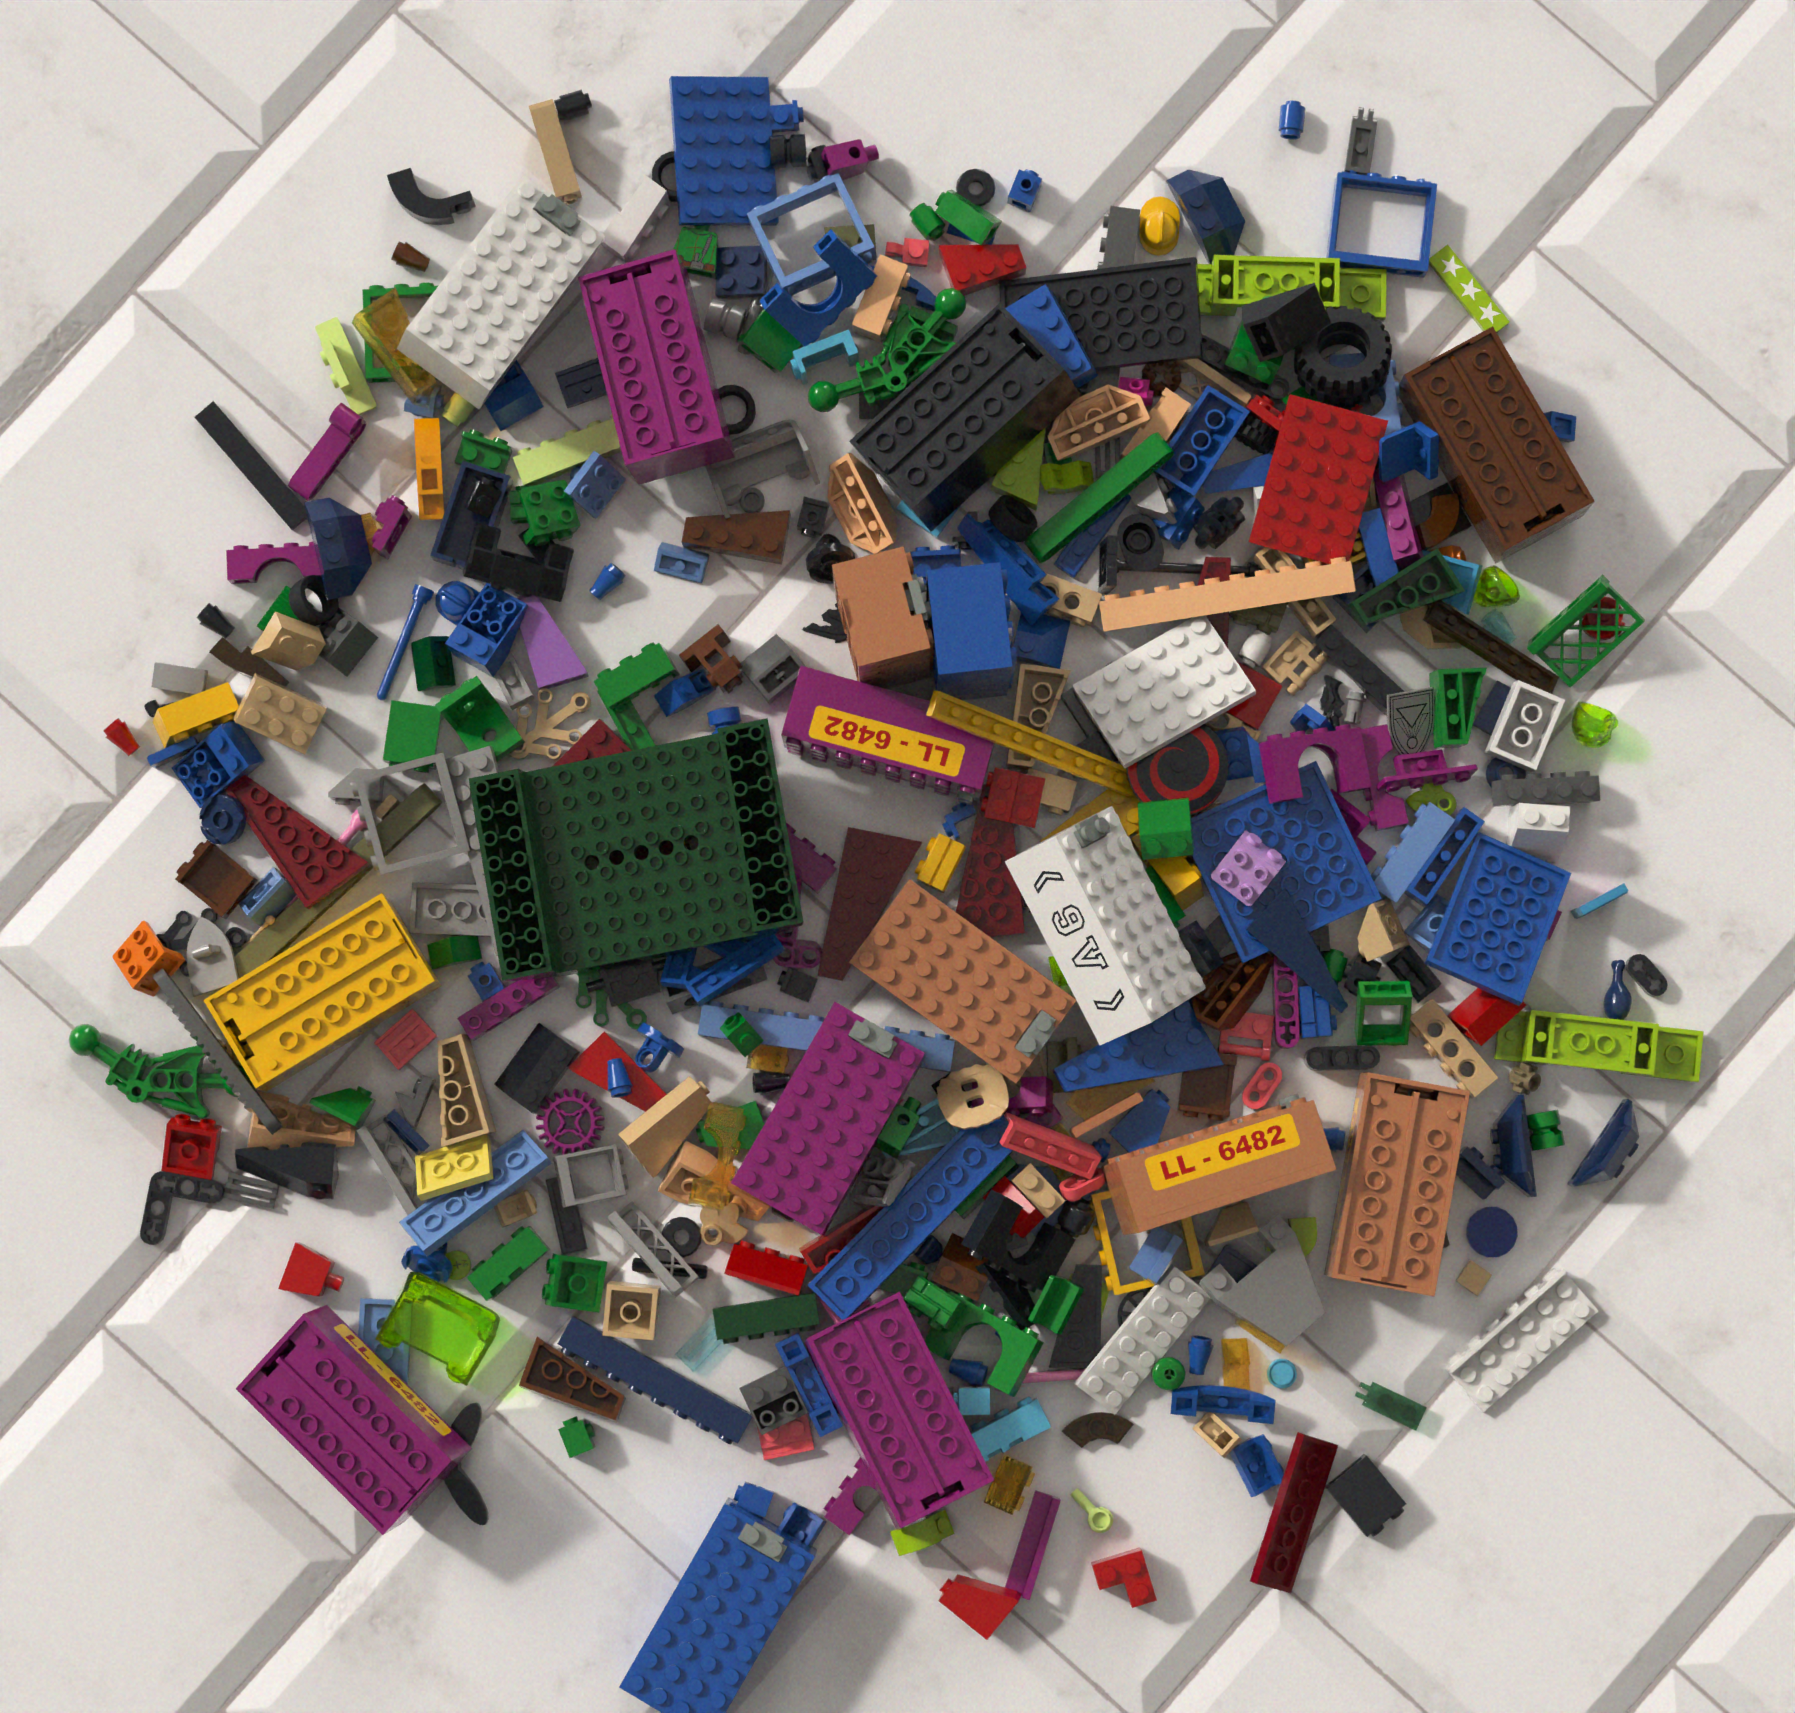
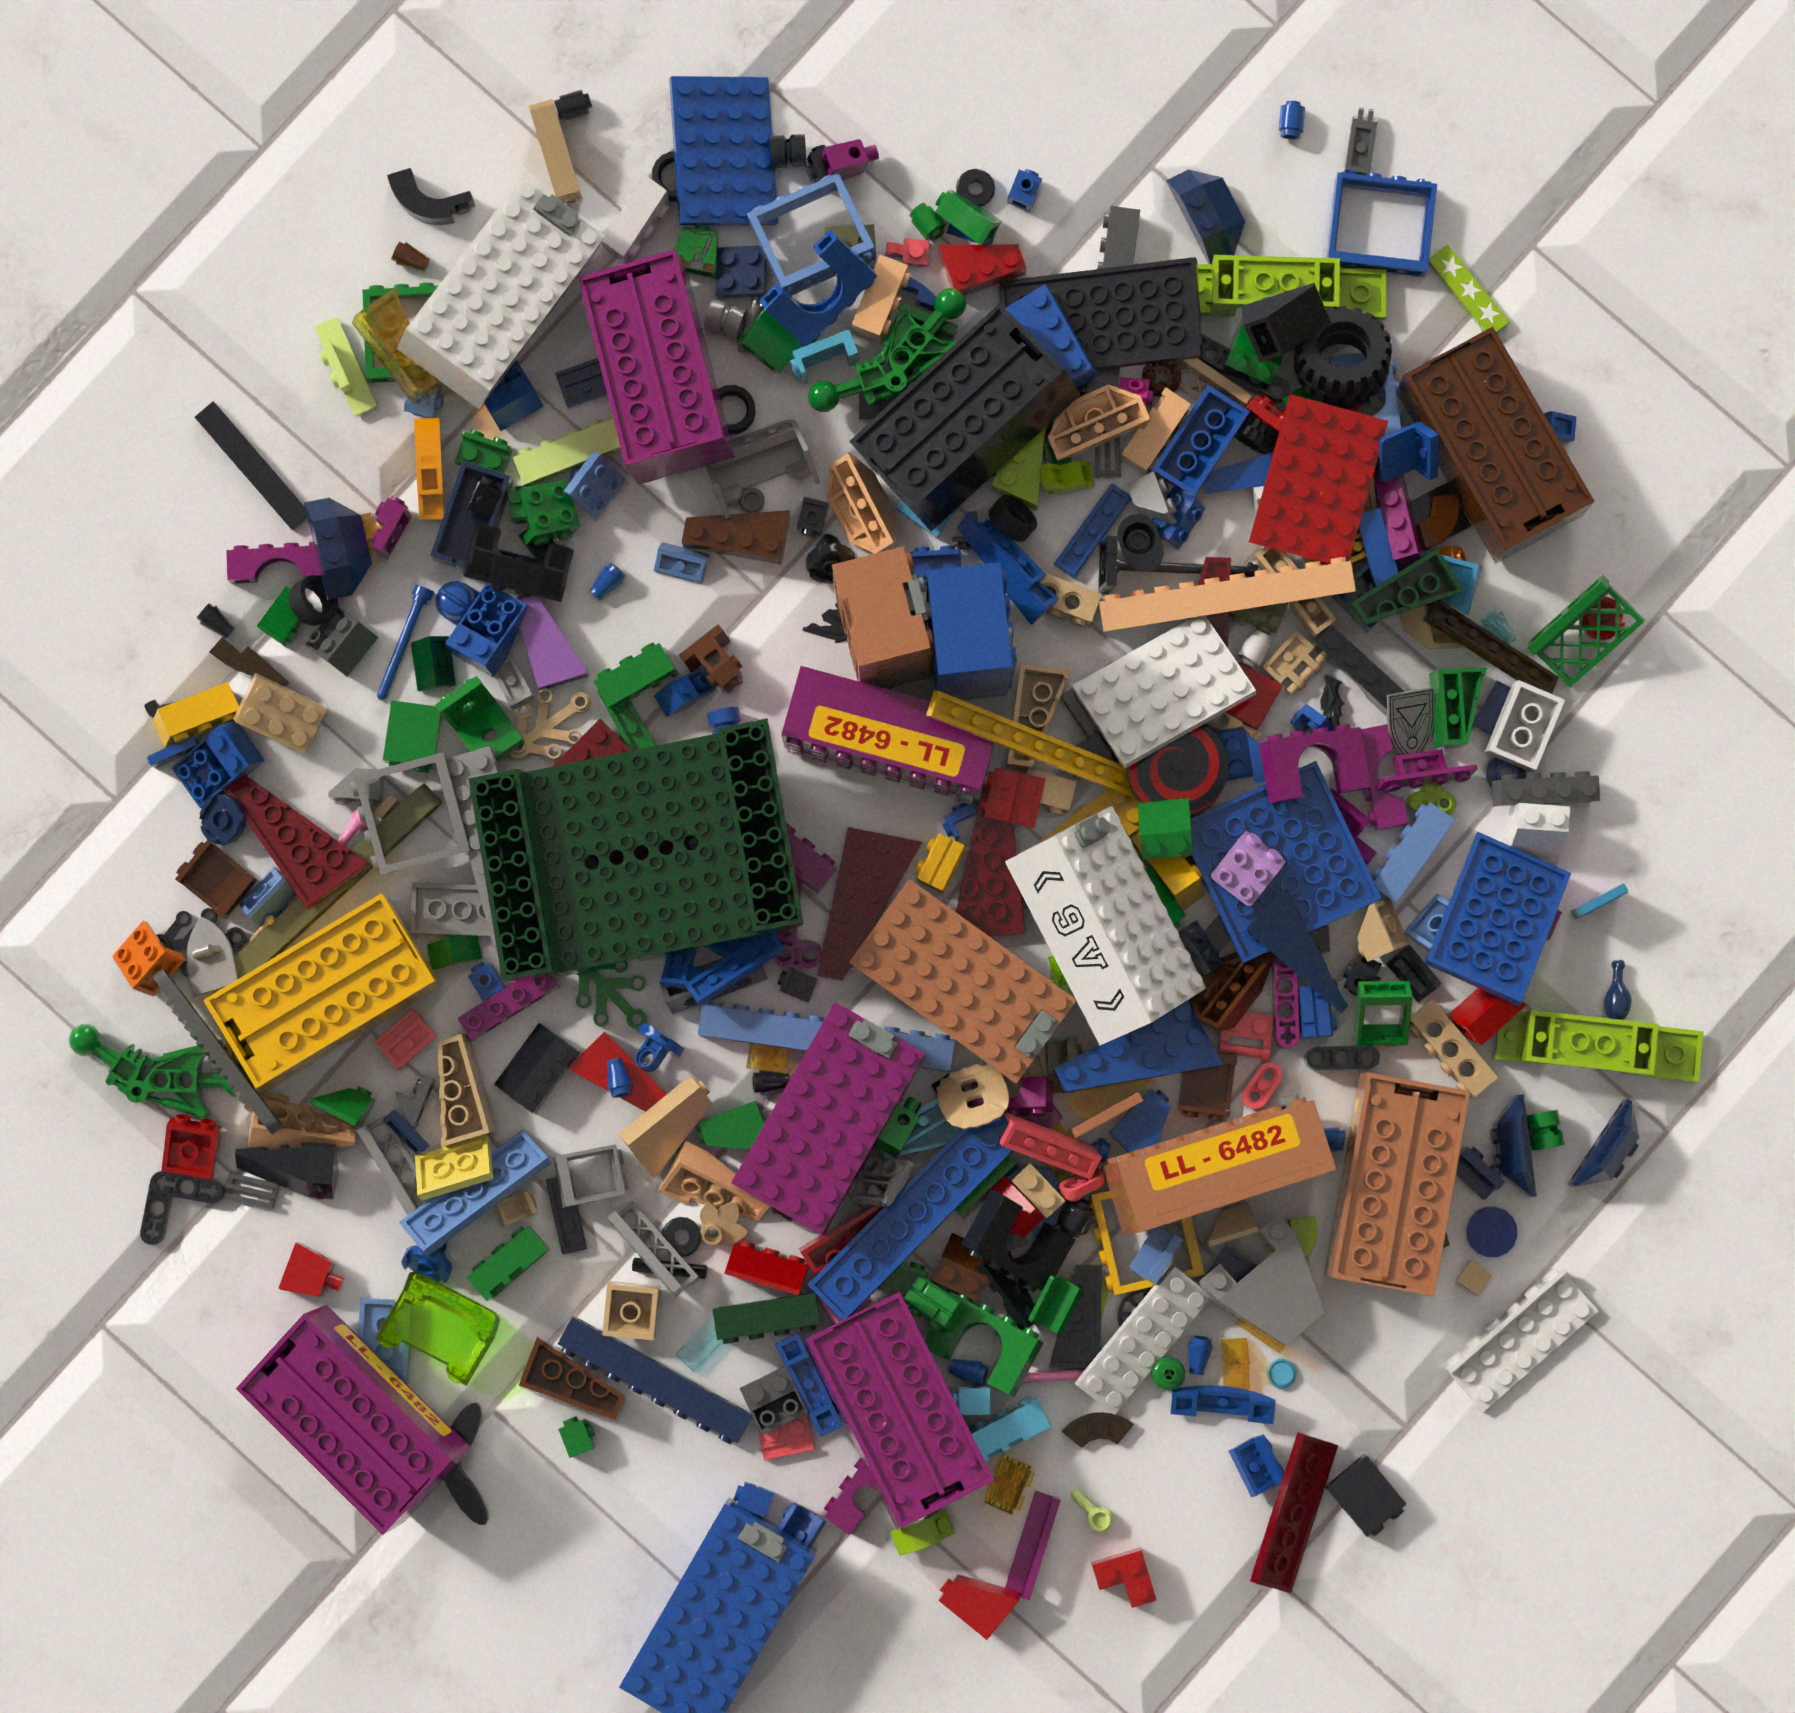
(121, 736): red cone -> none
(179, 678): light grey slope -> none
(289, 642): tan slope -> none
(328, 452): magenta beam -> none
(457, 410): yellowish green brick -> none
(460, 1263): lime piece -> none
(574, 1282): green plate -> none
(579, 1114): magenta gear -> none
(628, 980): black plate -> none
(724, 1125): clear yellow arch -> none
(741, 1034): green bracket -> none
(772, 668): dark grey slope -> none
(786, 117): blue bracket -> none
(930, 1250): dark blue plate -> none
(1042, 641): blue slope -> none
(1099, 497): green beam -> none
(1159, 226): yellow piece -> none
(1217, 1434): tan slope -> none
(1219, 522): black piece -> none
(1335, 963): green brick -> none
(1354, 707): light grey pin -> none
(1392, 1405): clear green hinge -> none
(1444, 857): blue brick -> none
(1495, 588): clear neon green piece -> none
(1524, 1078): dark tan gear -> none
(1592, 725): clear neon green piece -> none
(1642, 979): black beam -> none

